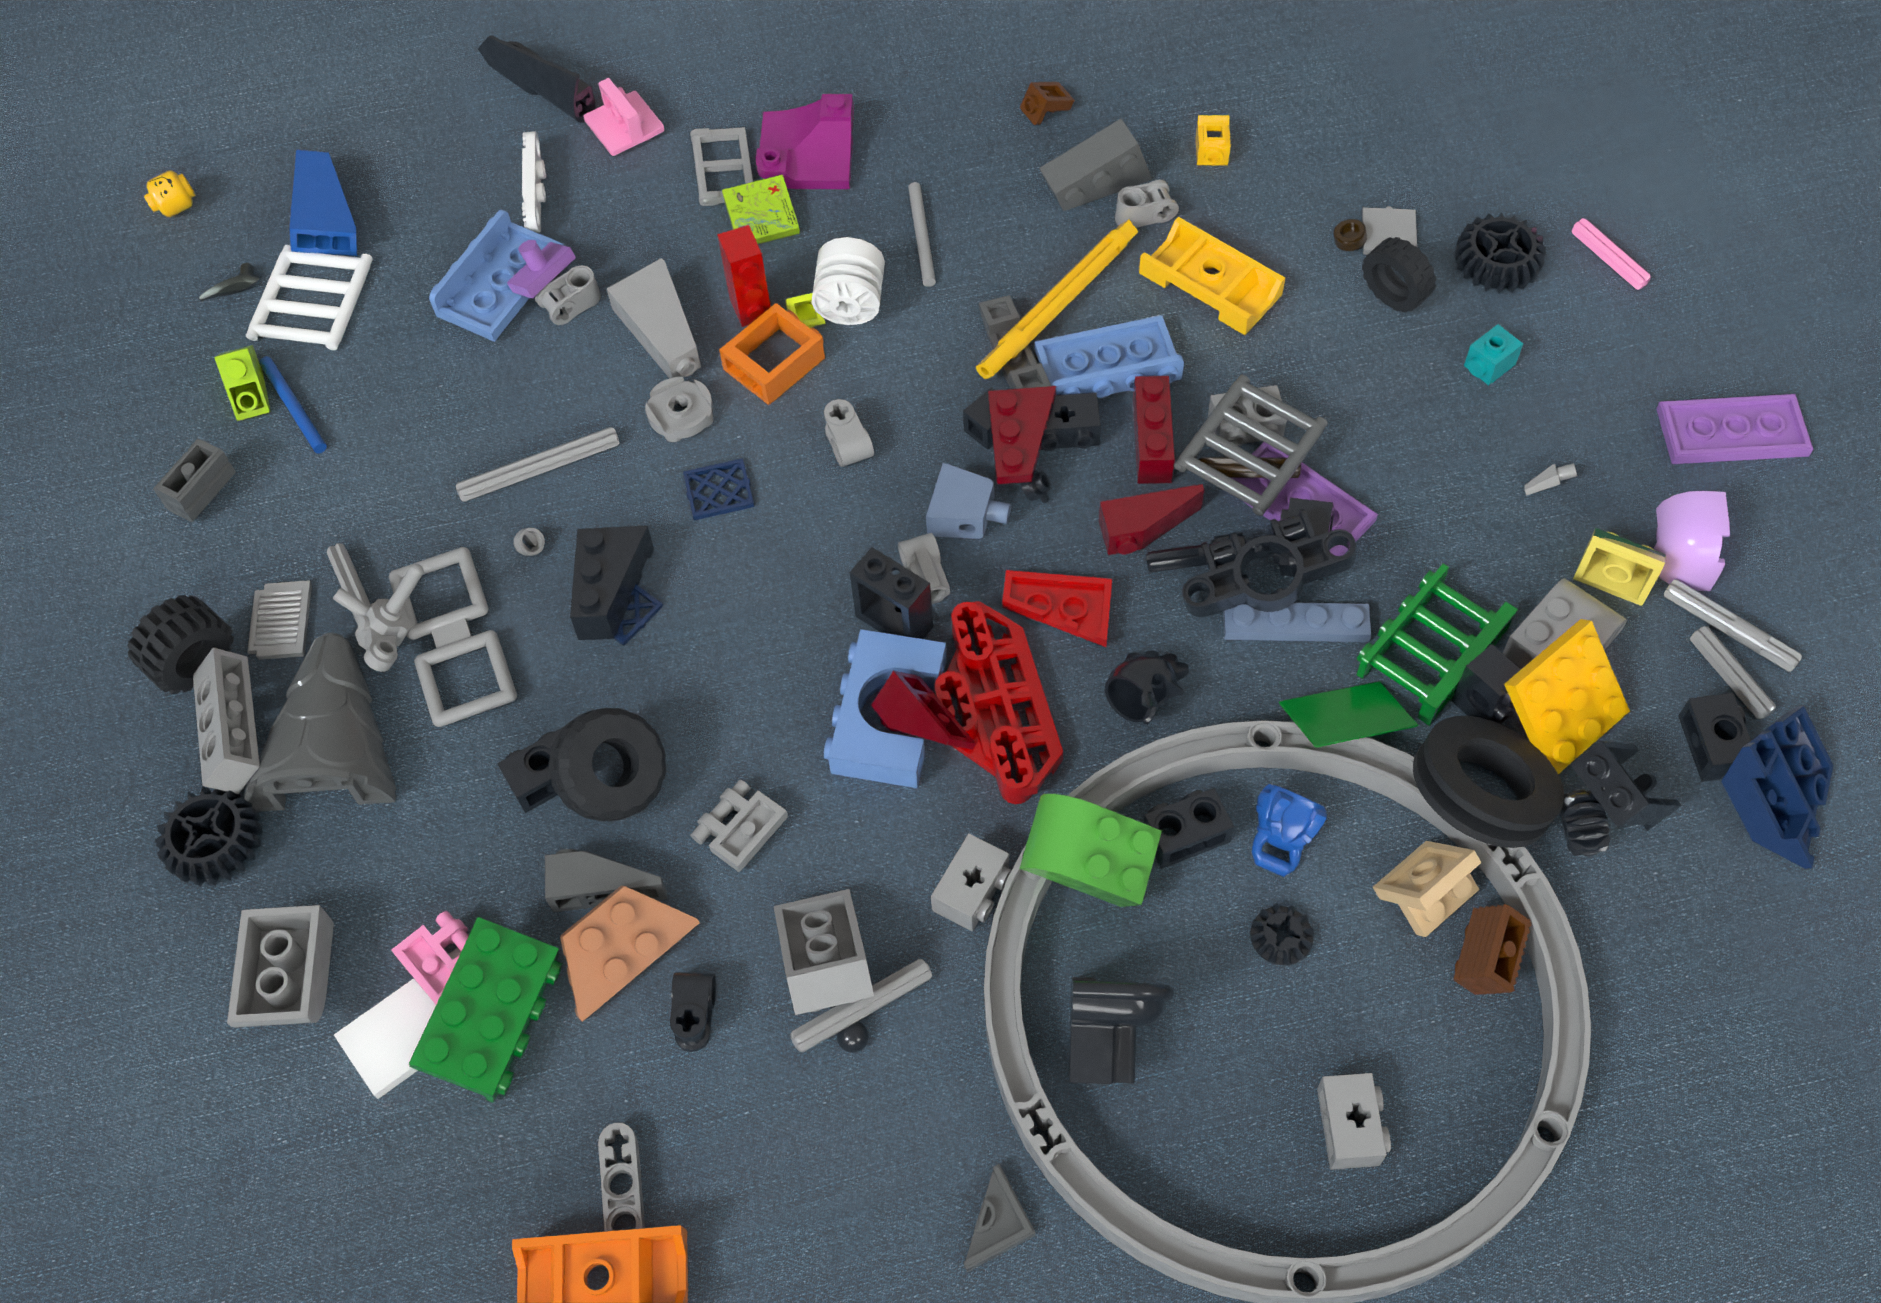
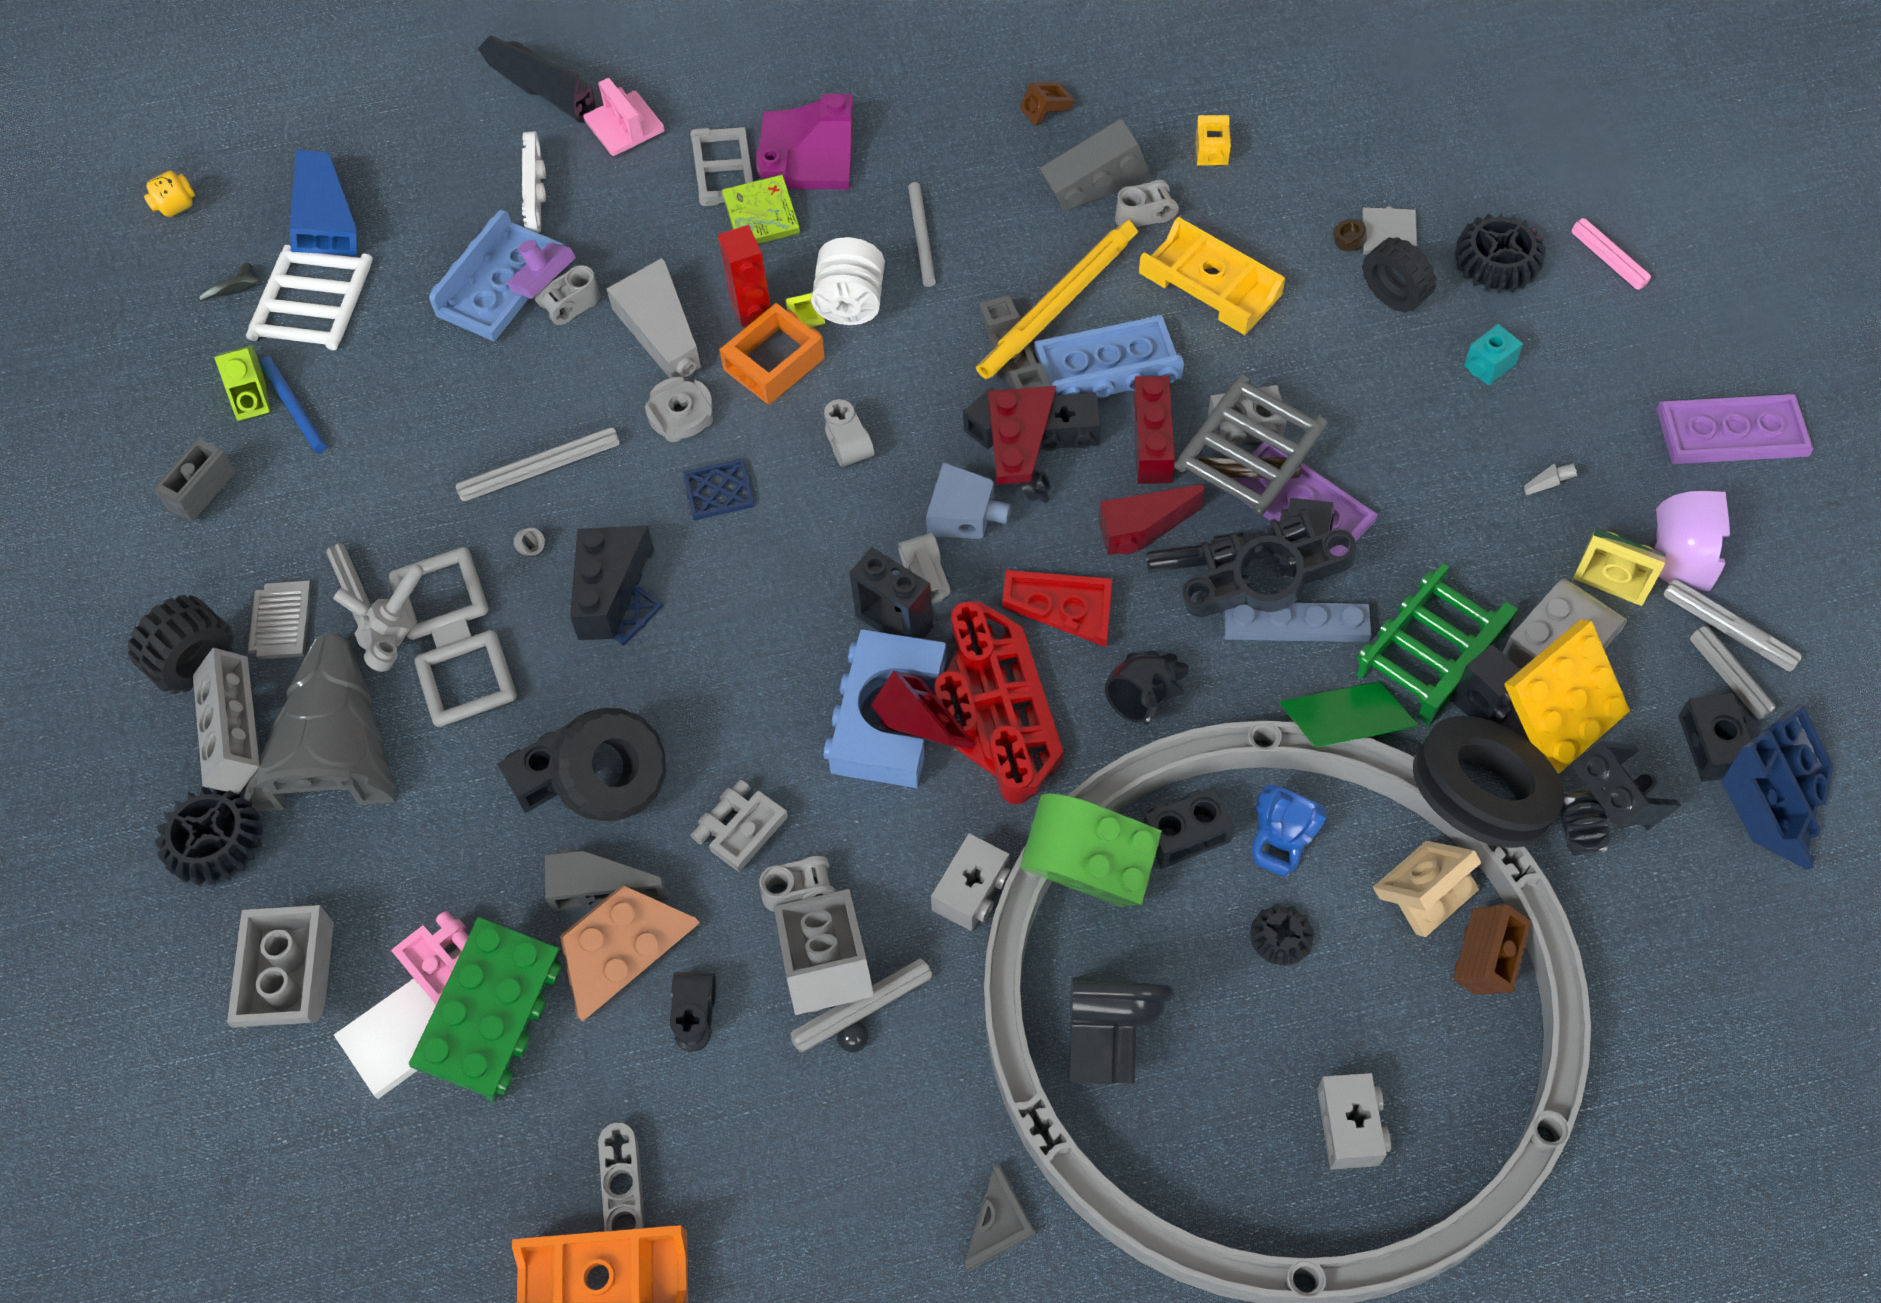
(798, 879): none -> light grey piece

